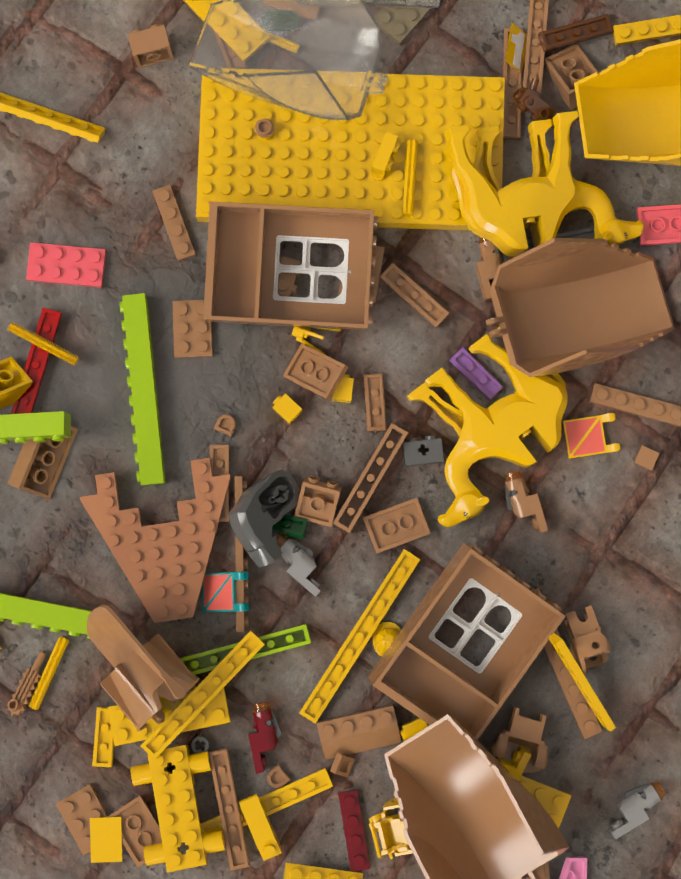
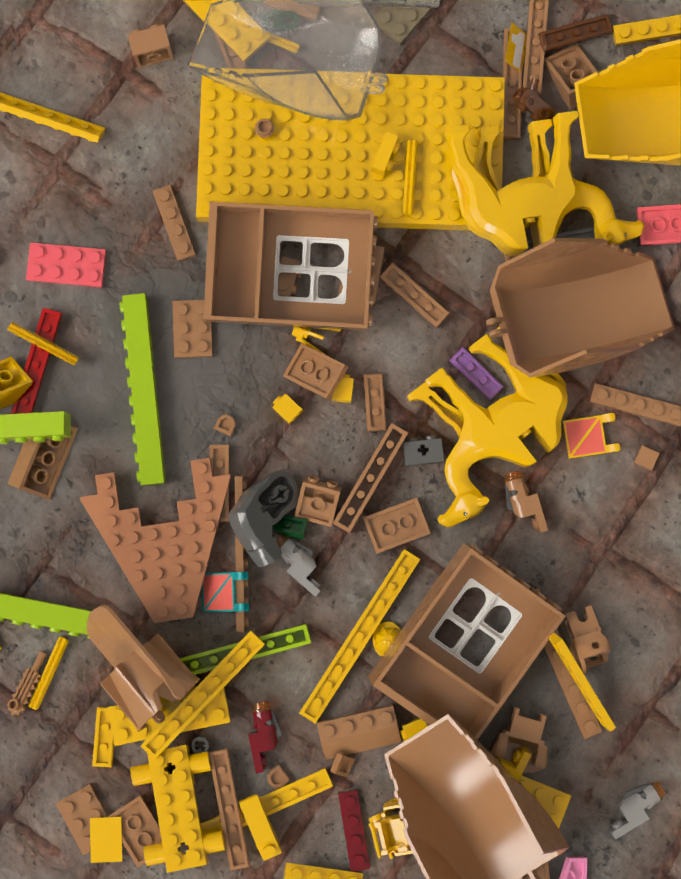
(486, 269): medium nougat plate -> none

